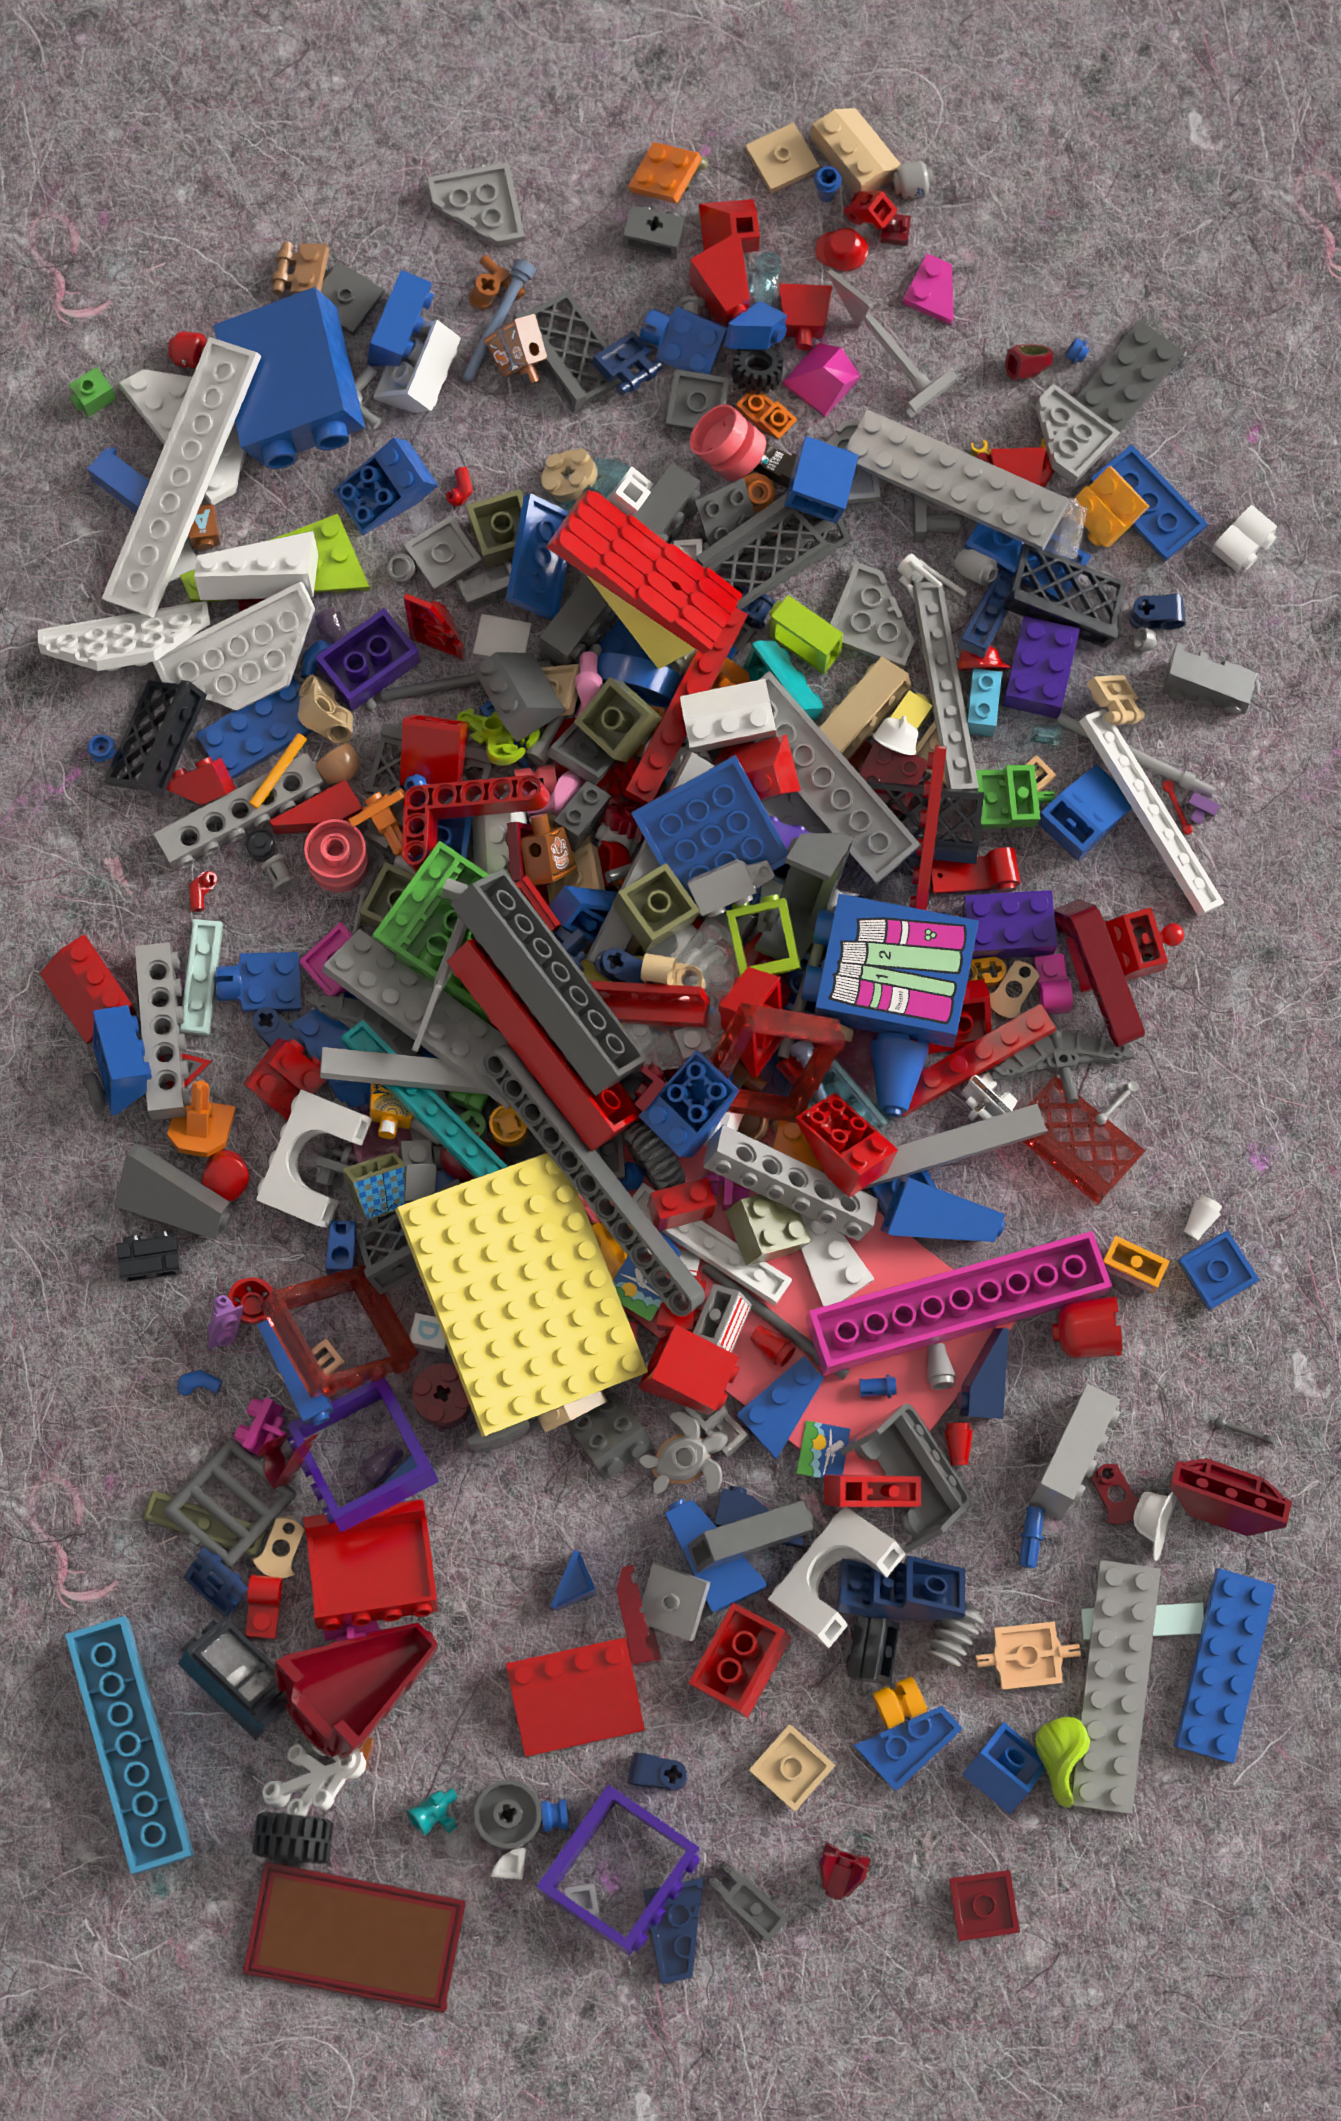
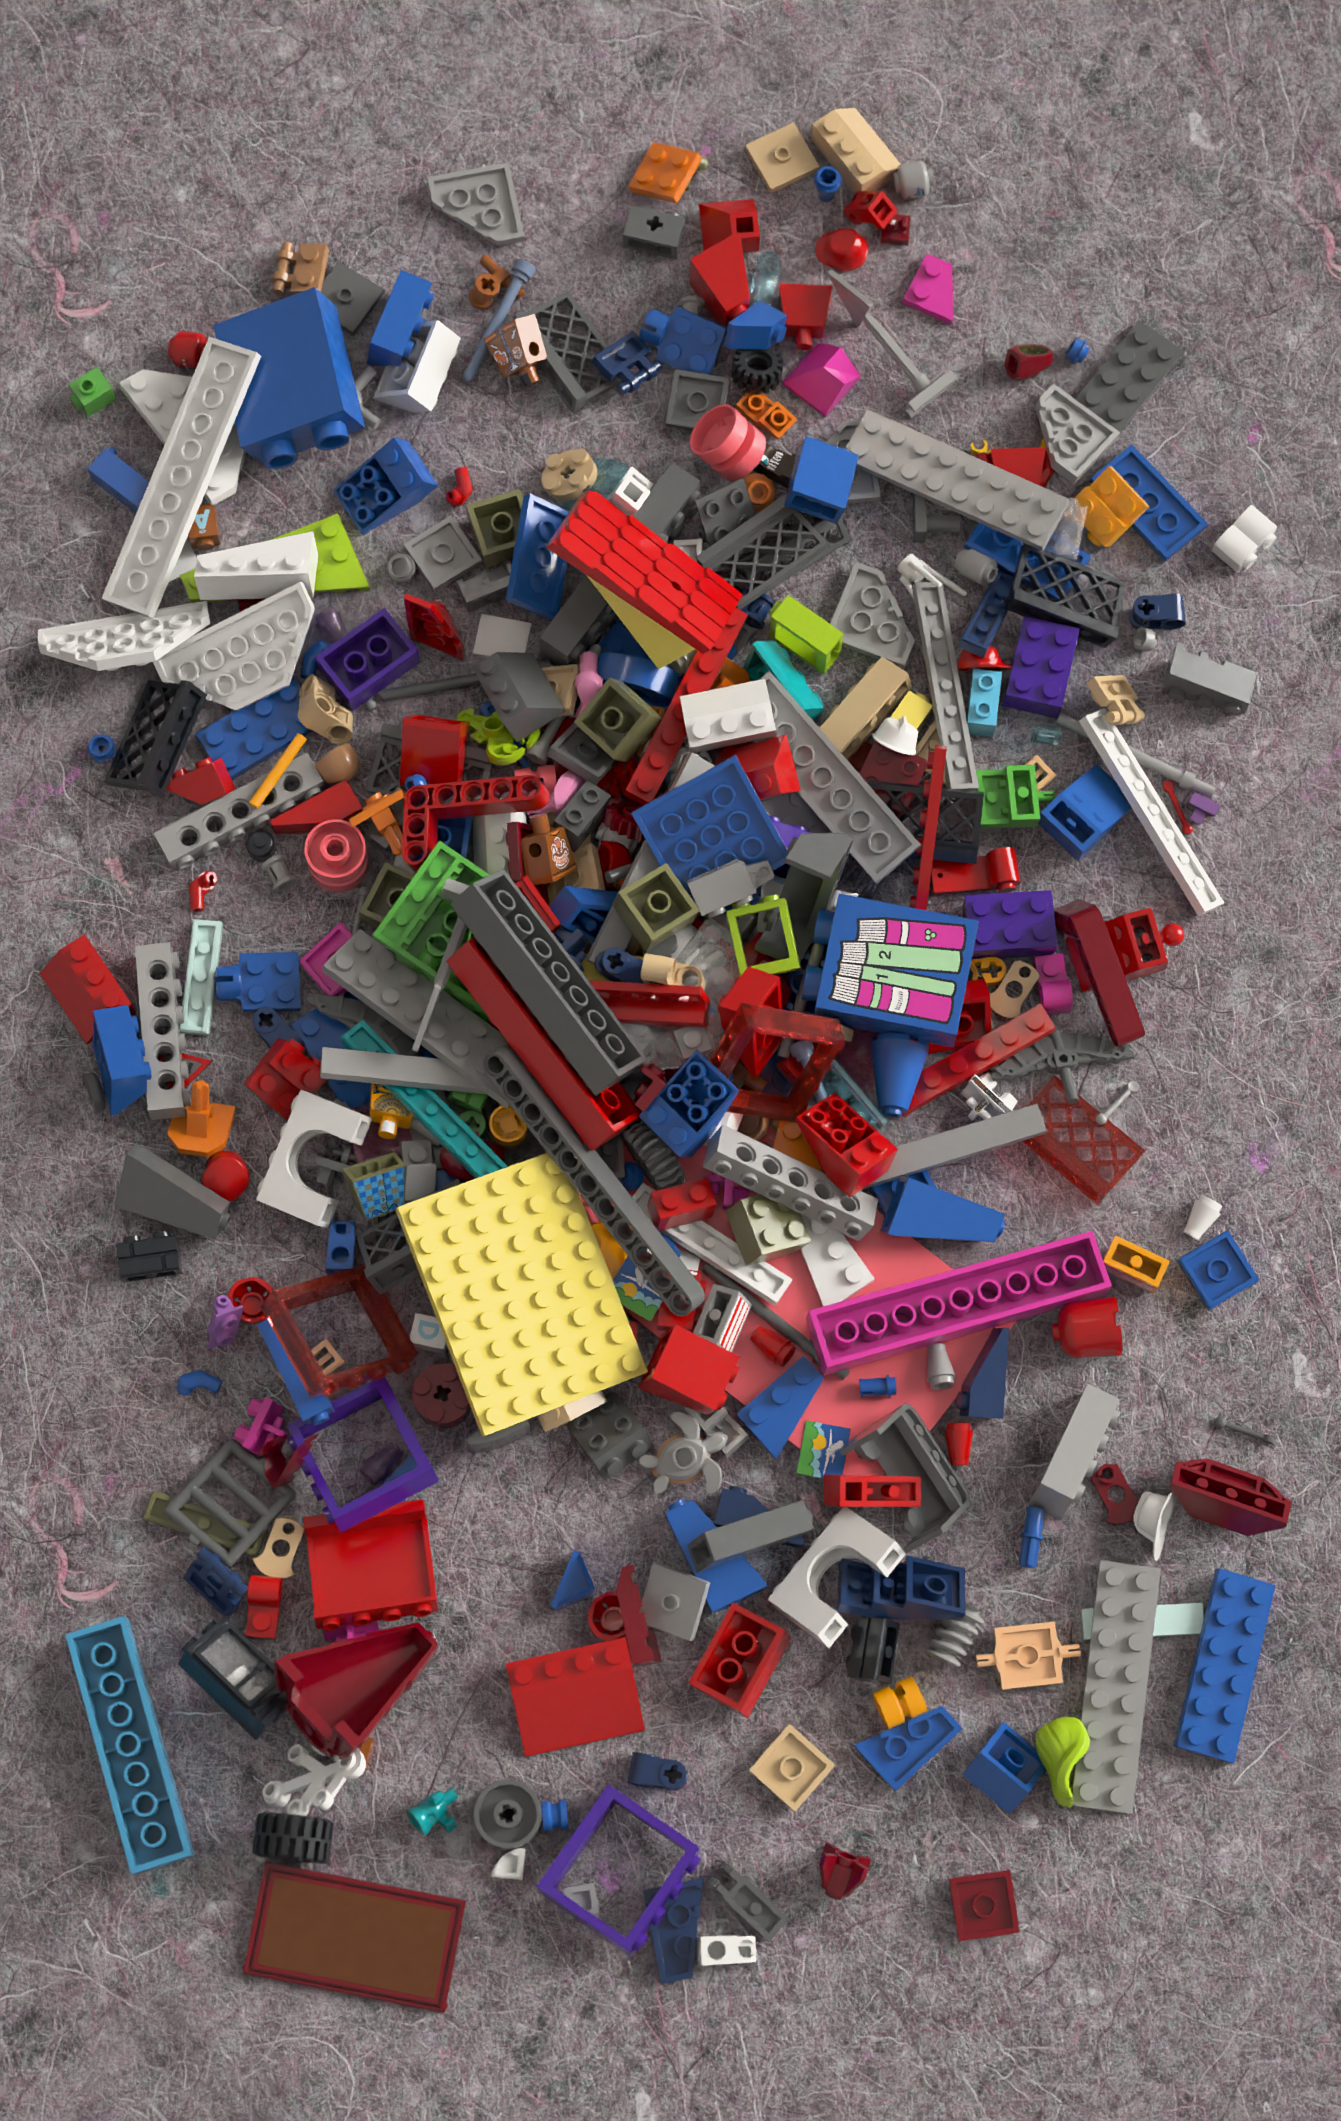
(610, 1618): none -> red helmet
(725, 1950): none -> white leg

